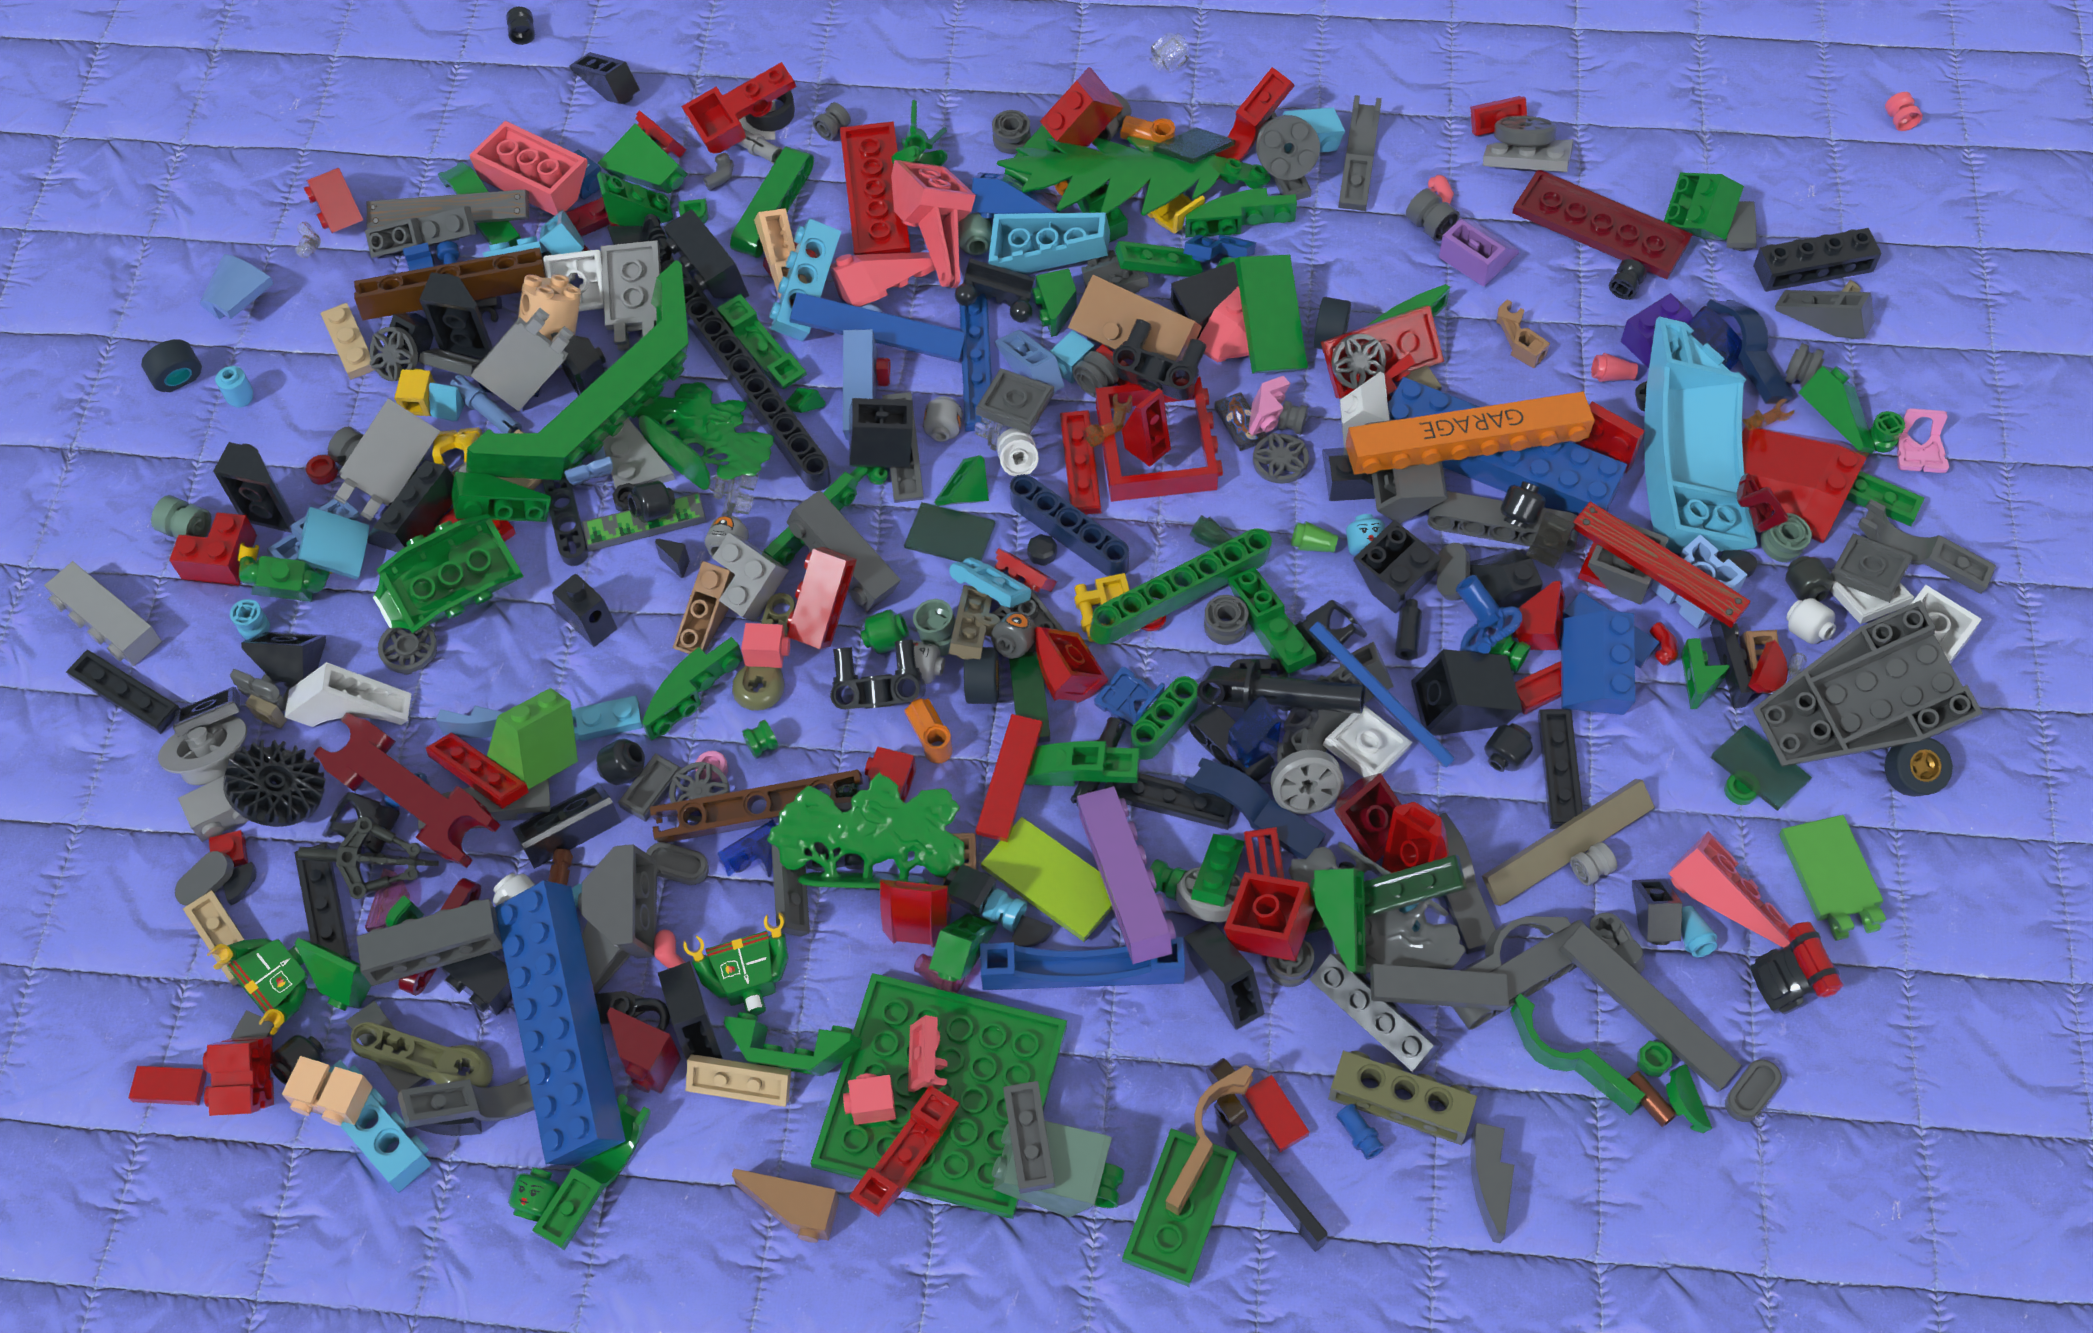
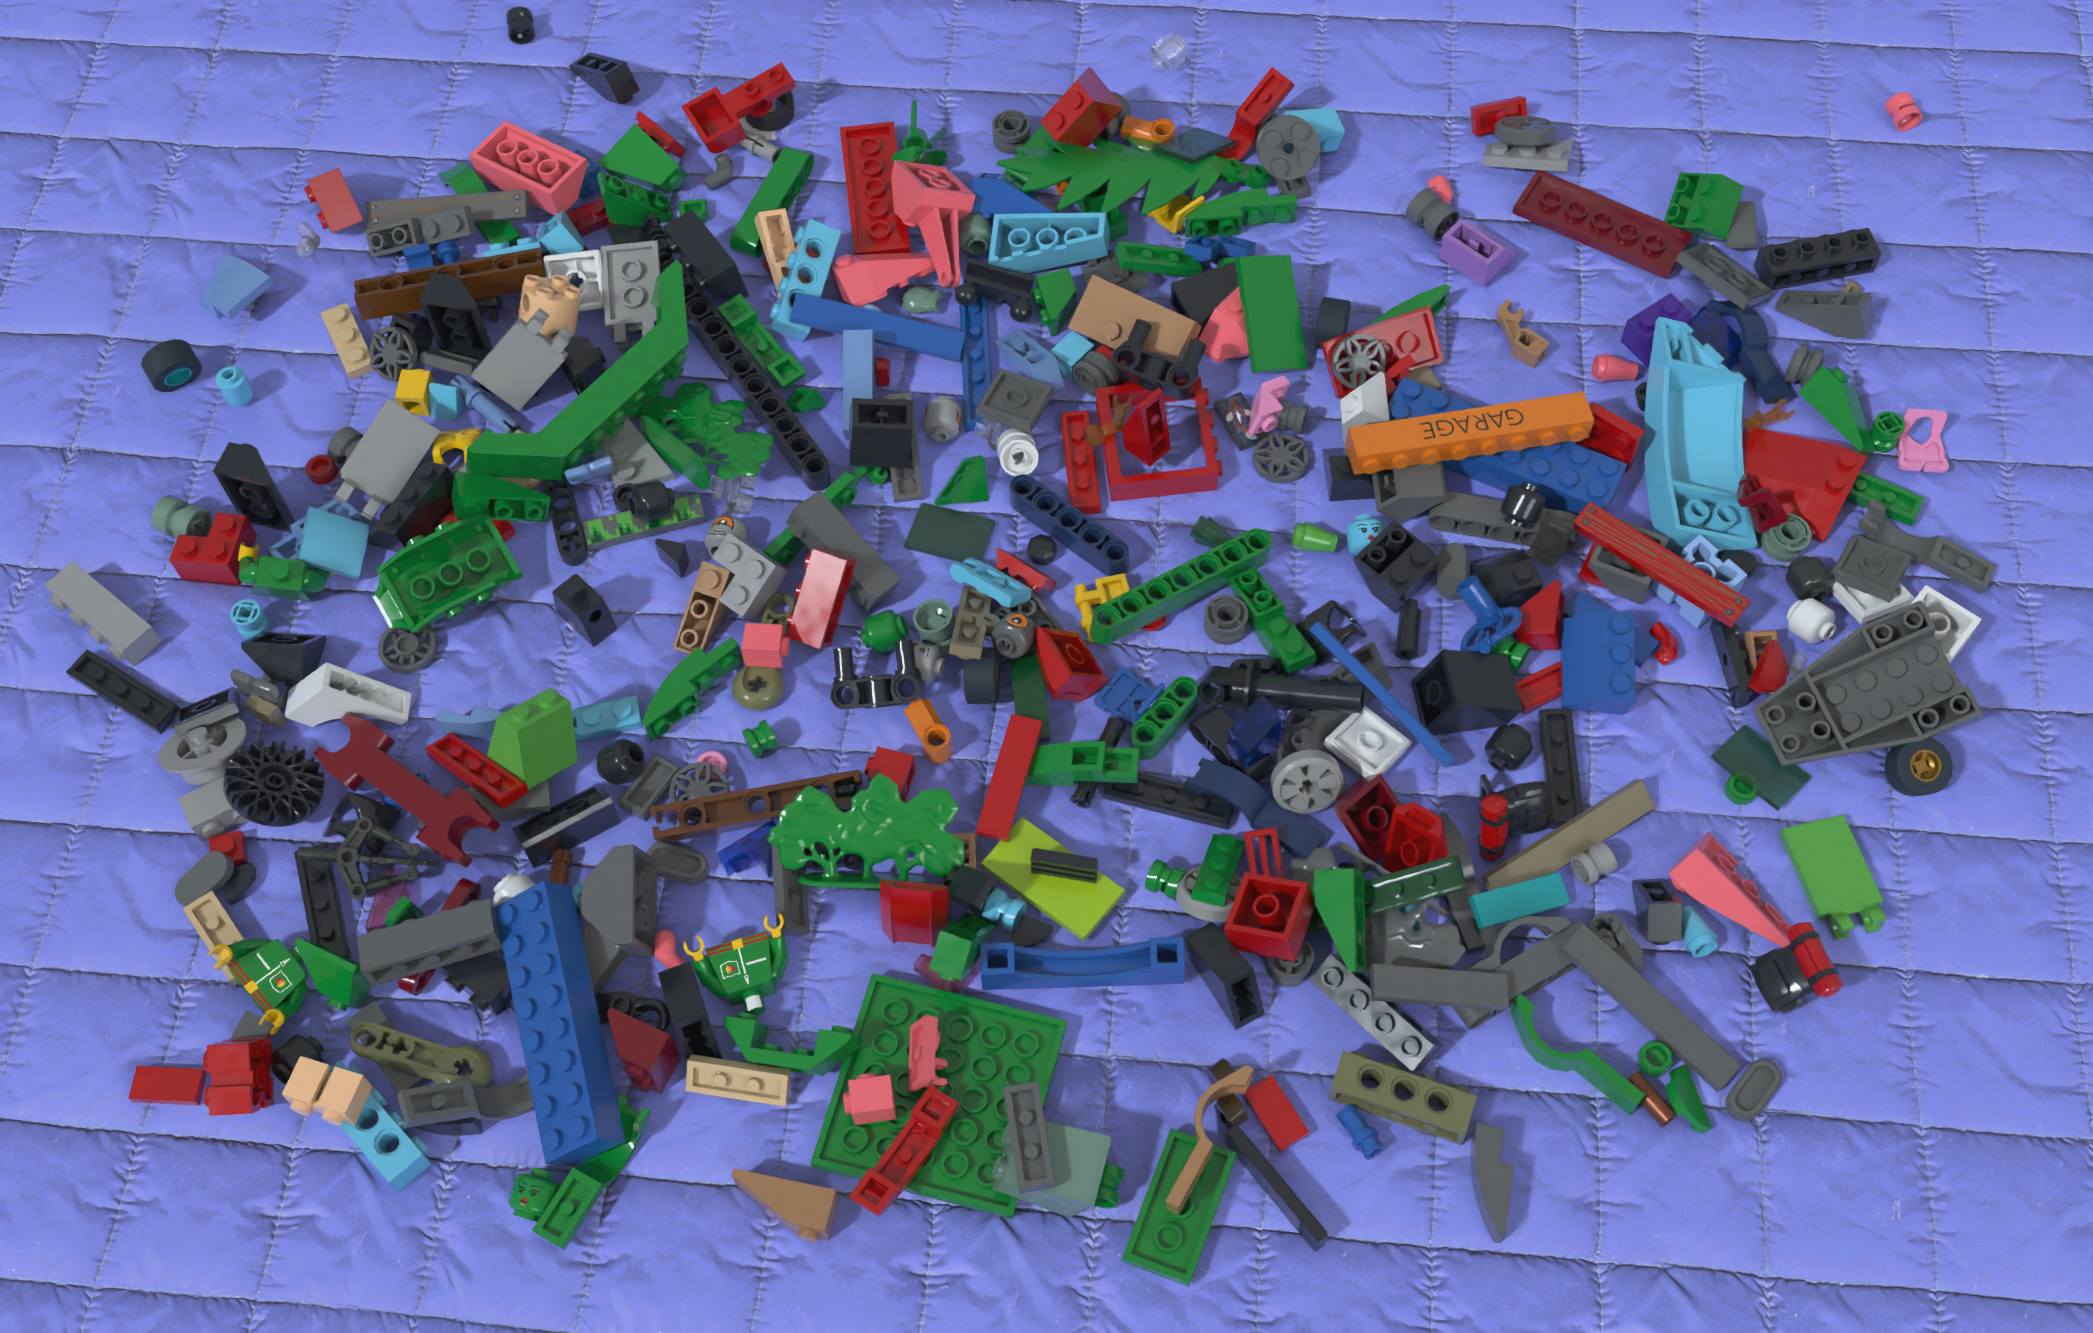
(831, 121): dark grey wheel -> none
(921, 300): none -> sand green animal
(1064, 865): none -> black tile
(1125, 876): medium lavender brick -> none
(1359, 155): dark grey piece -> none
(1510, 814): none -> black piece
(1519, 900): none -> teal tile
(1628, 278): black wheel -> none
(1699, 677): green slope -> none
(1724, 275): none -> dark grey tile

